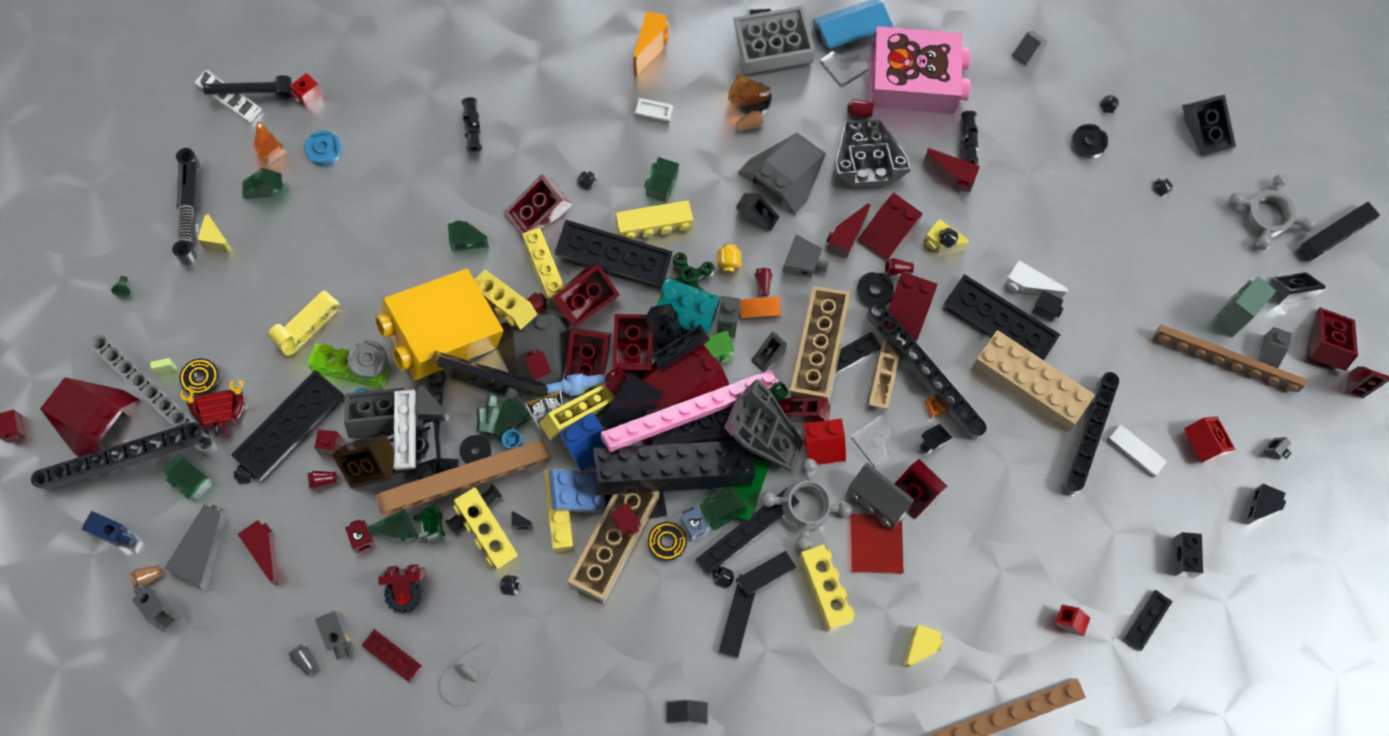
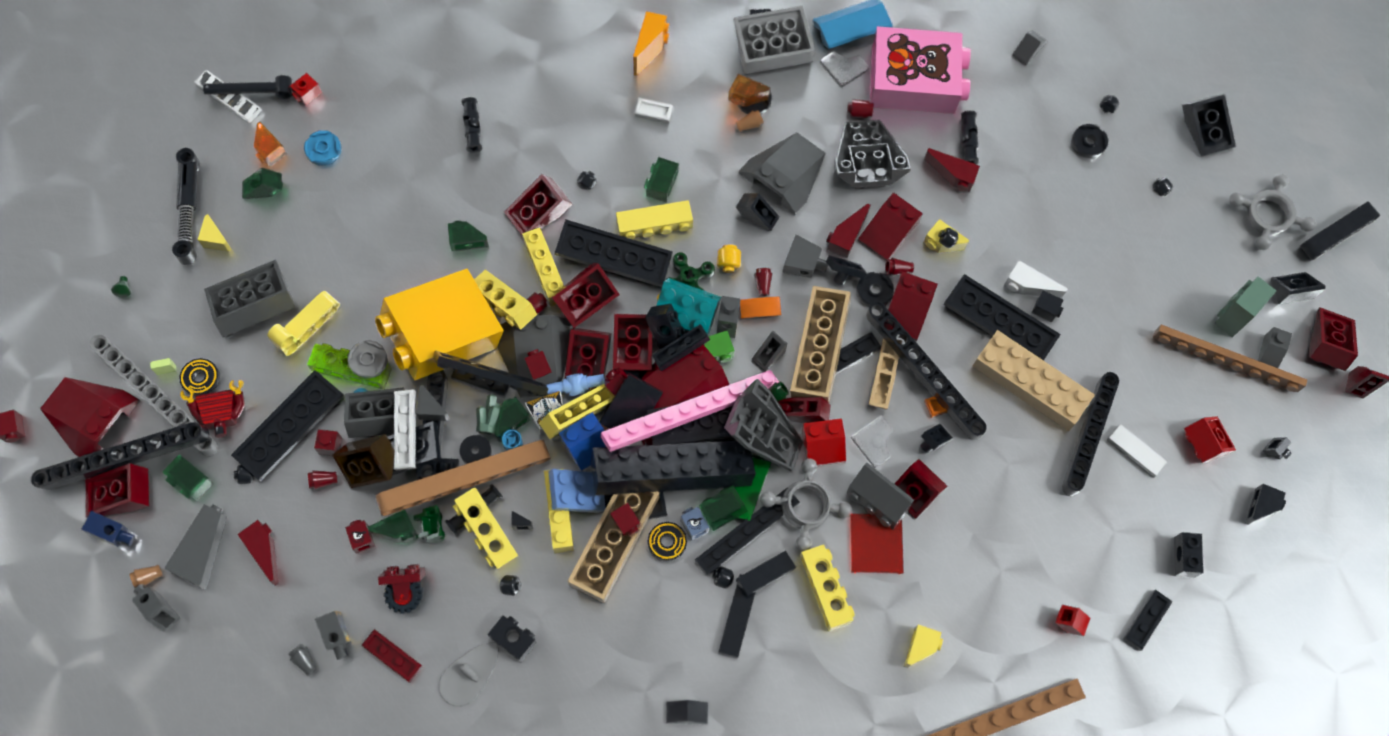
(117, 491): none -> dark red slope
(249, 298): none -> dark grey slope
(519, 648): none -> black brick
(844, 269): none -> black tile

